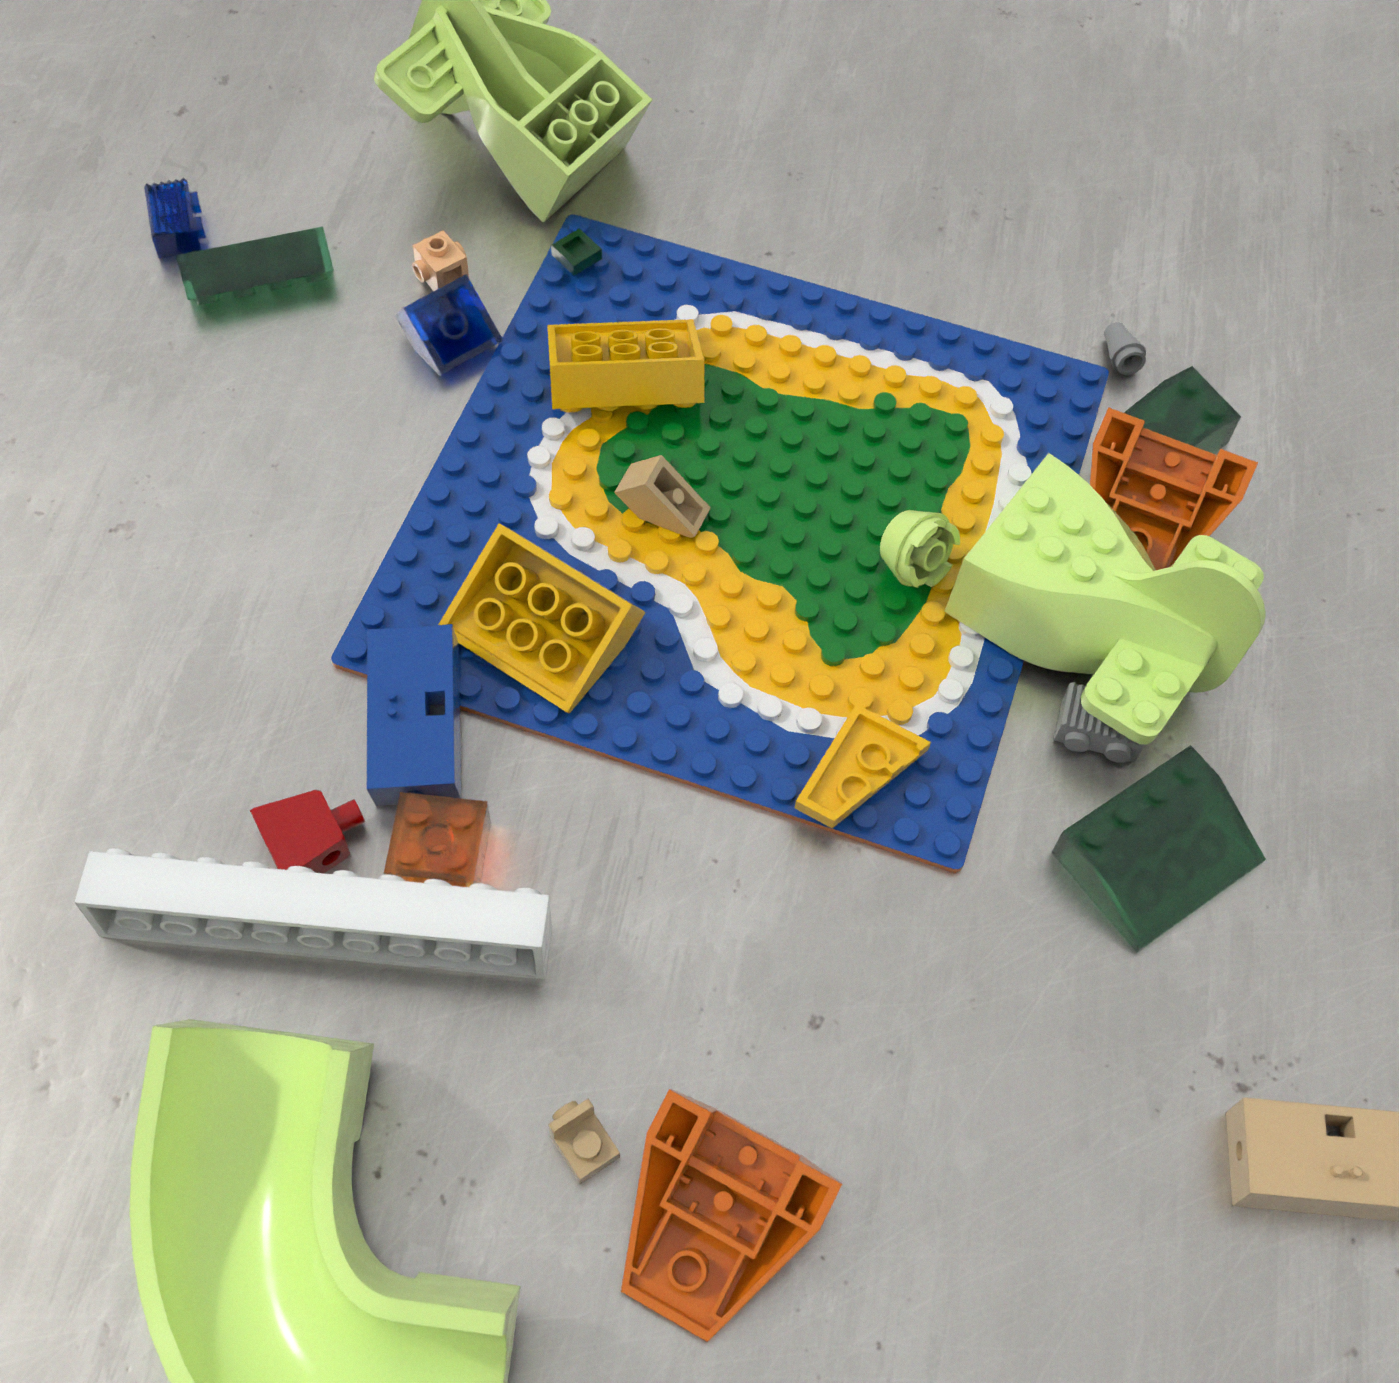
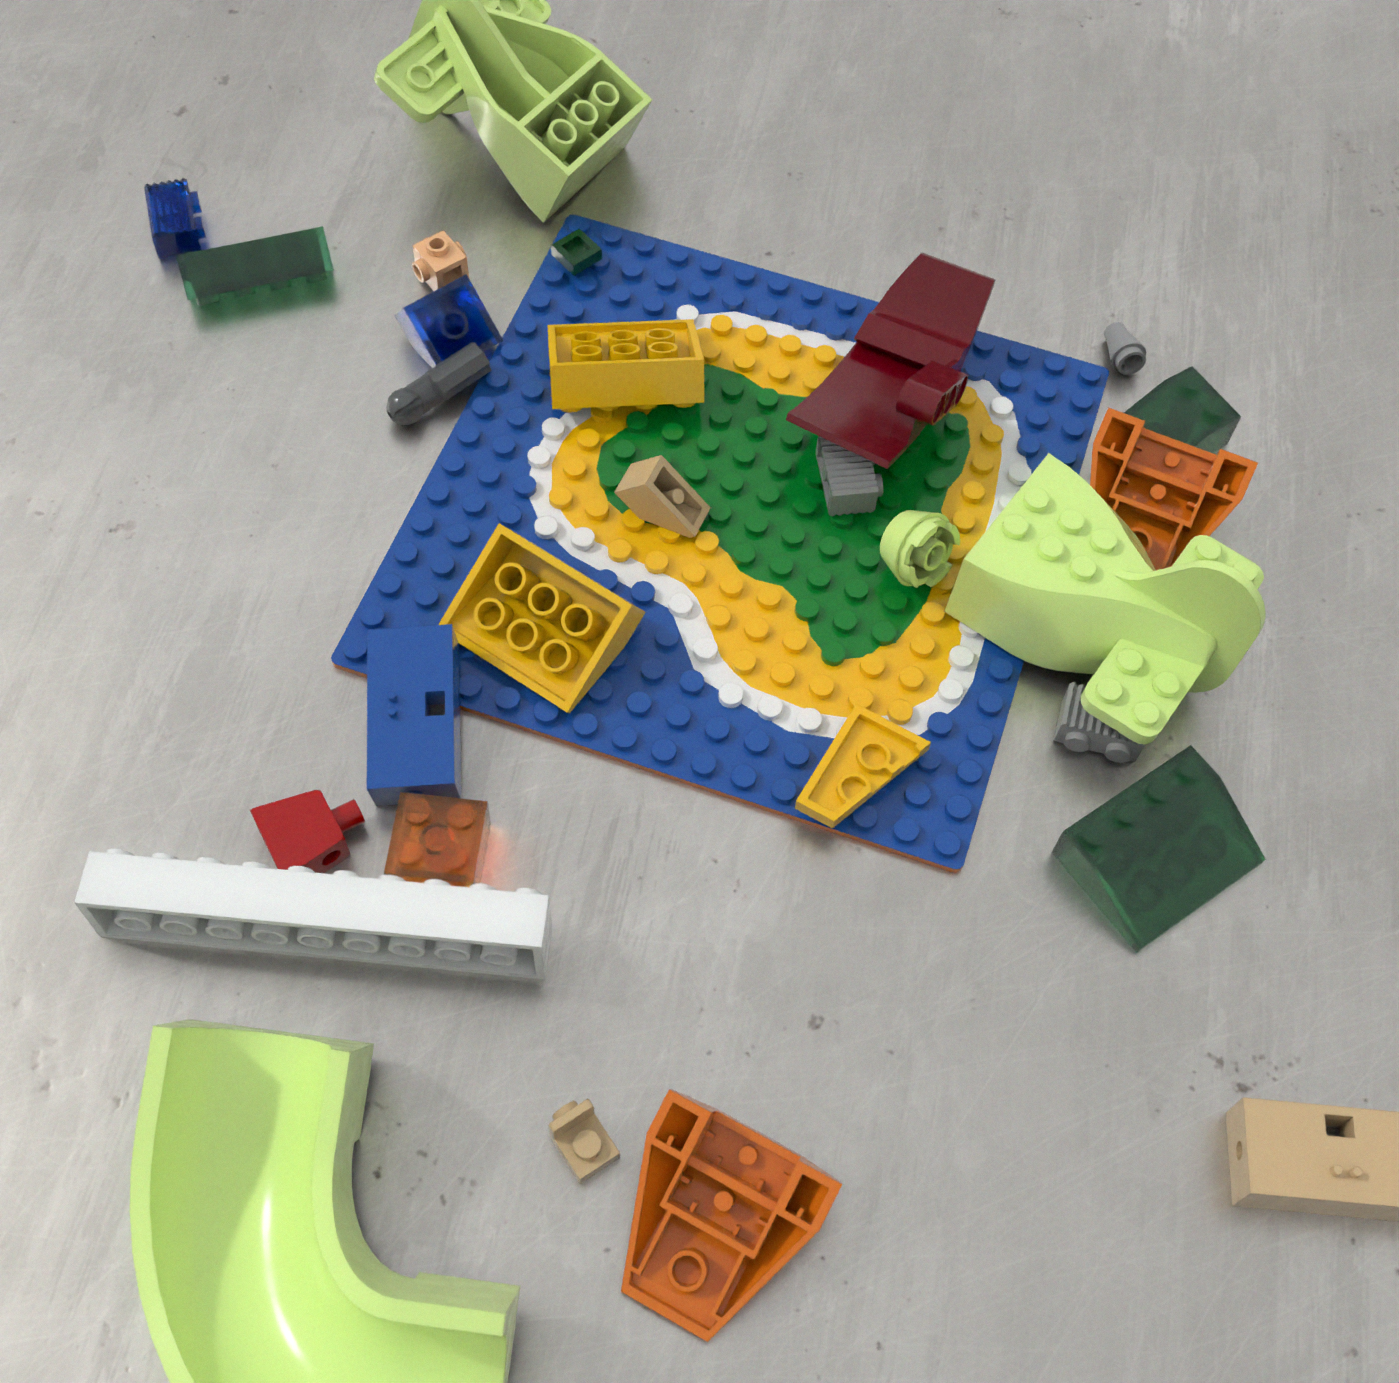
(437, 385): none -> dark grey piece
(847, 479): none -> light grey brick
(903, 363): none -> dark red beam

